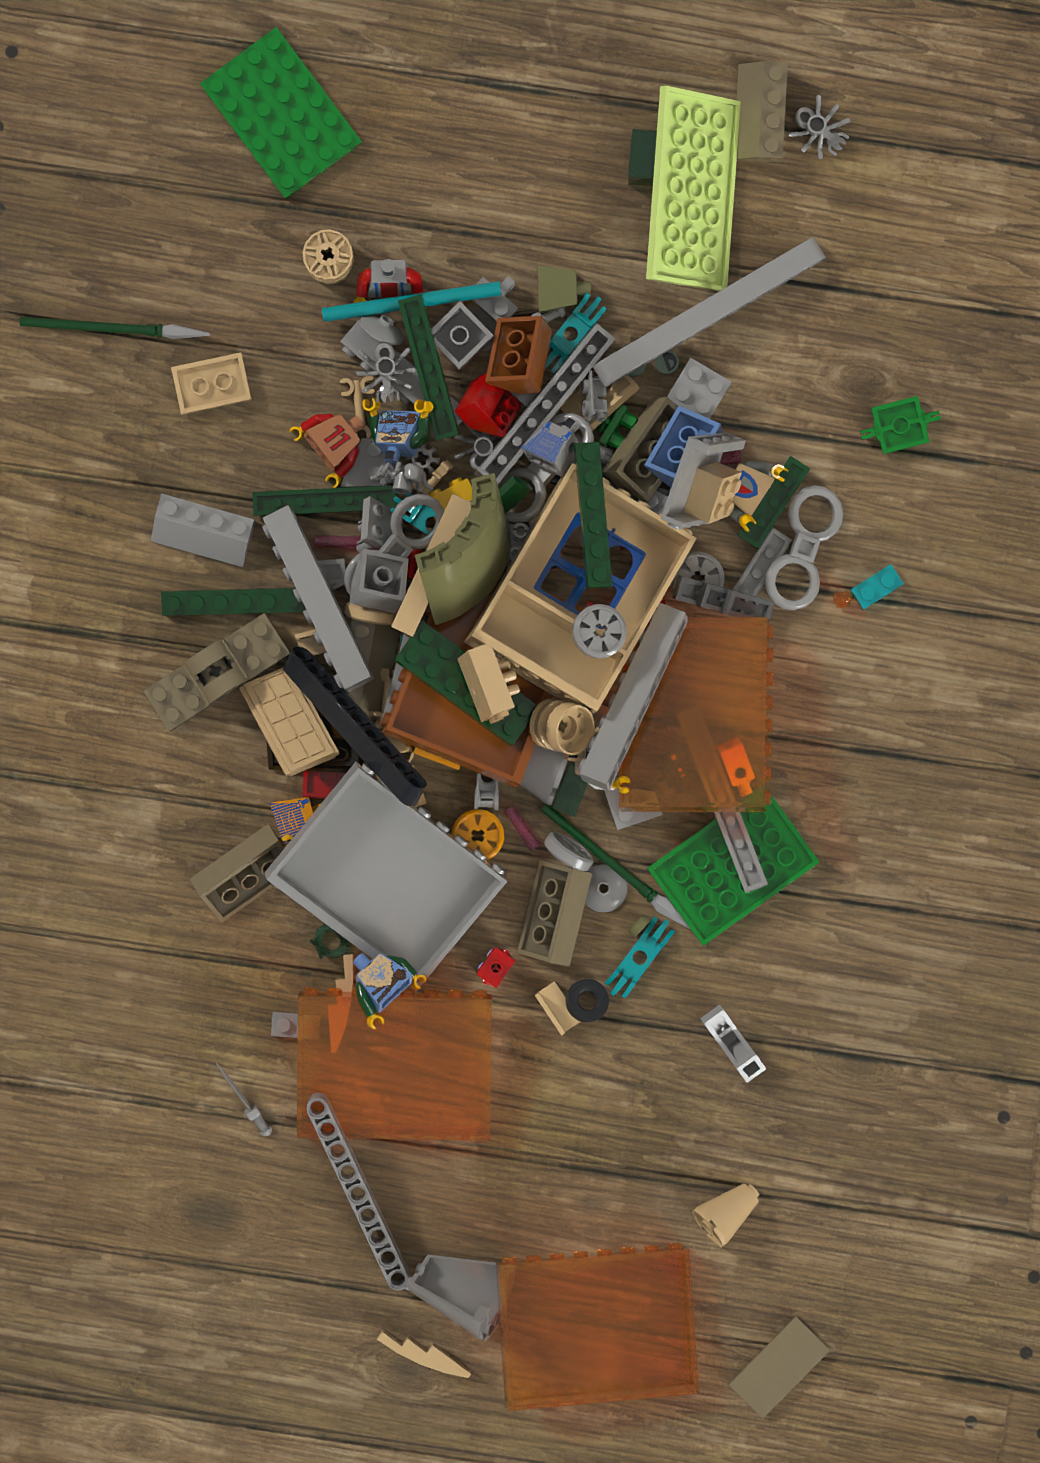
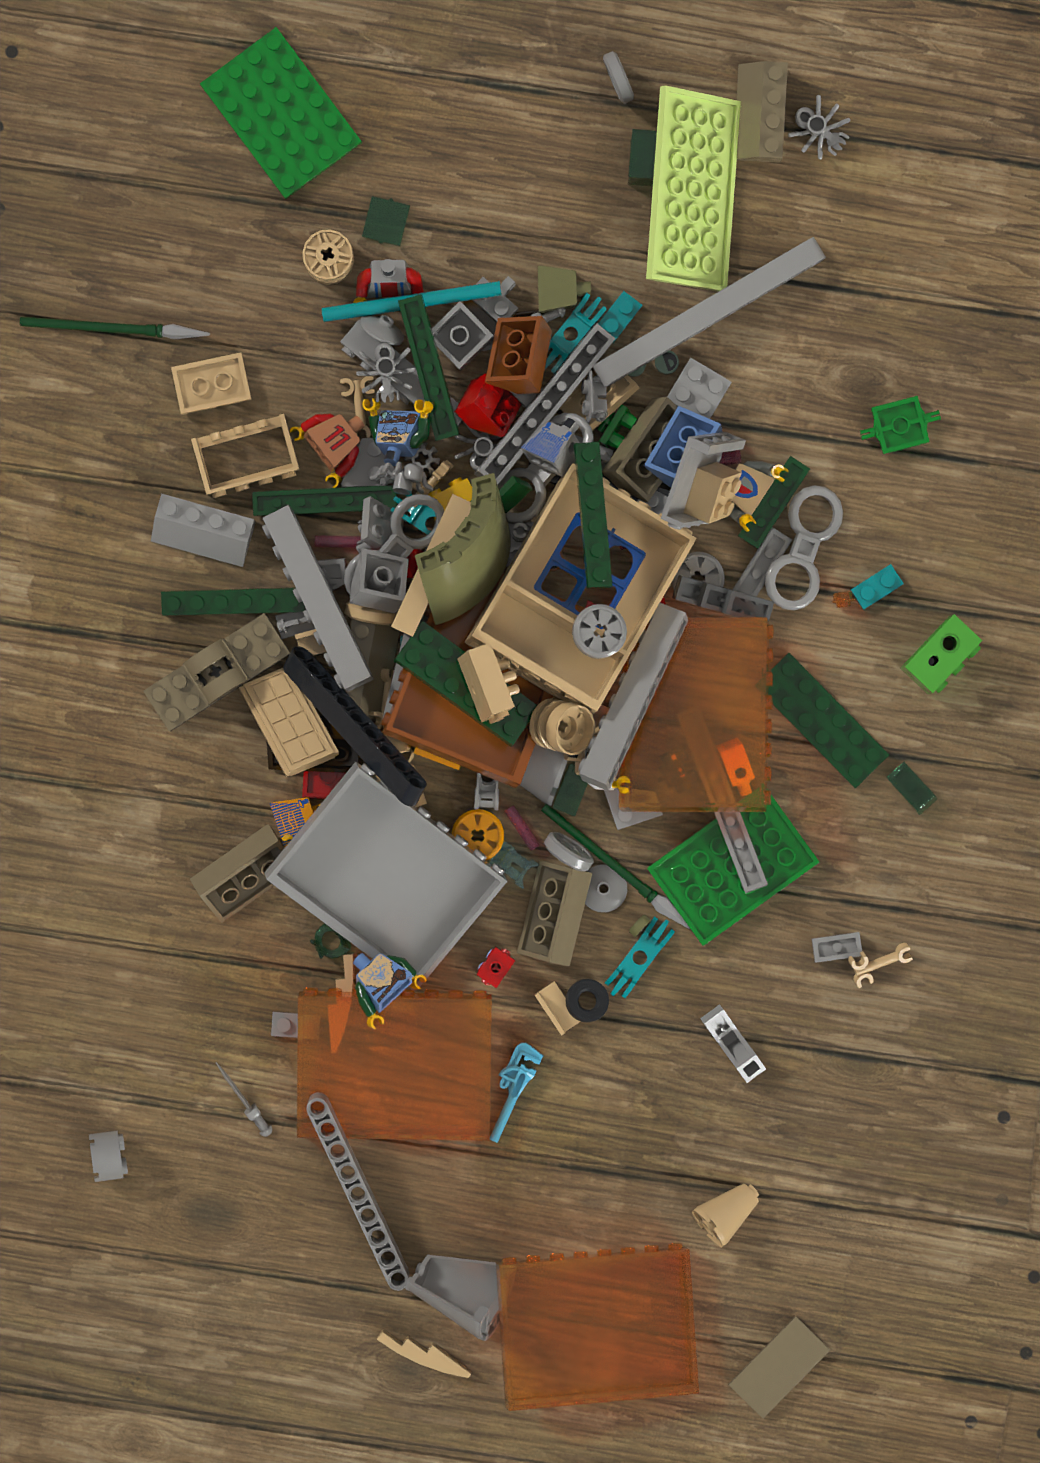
(107, 1156): none -> light grey brick
(238, 432): none -> tan window
(292, 623): none -> light grey hinge
(386, 221): none -> clear green piece
(505, 858): none -> clear light blue piece
(515, 1078): none -> medium azure piece
(618, 77): none -> light grey wheel
(620, 315): none -> teal plate
(824, 722): none -> dark green plate
(836, 947): none -> light grey plate
(863, 967): none -> tan bar
(911, 788): none -> clear green slope
(933, 663): none -> bright green piece

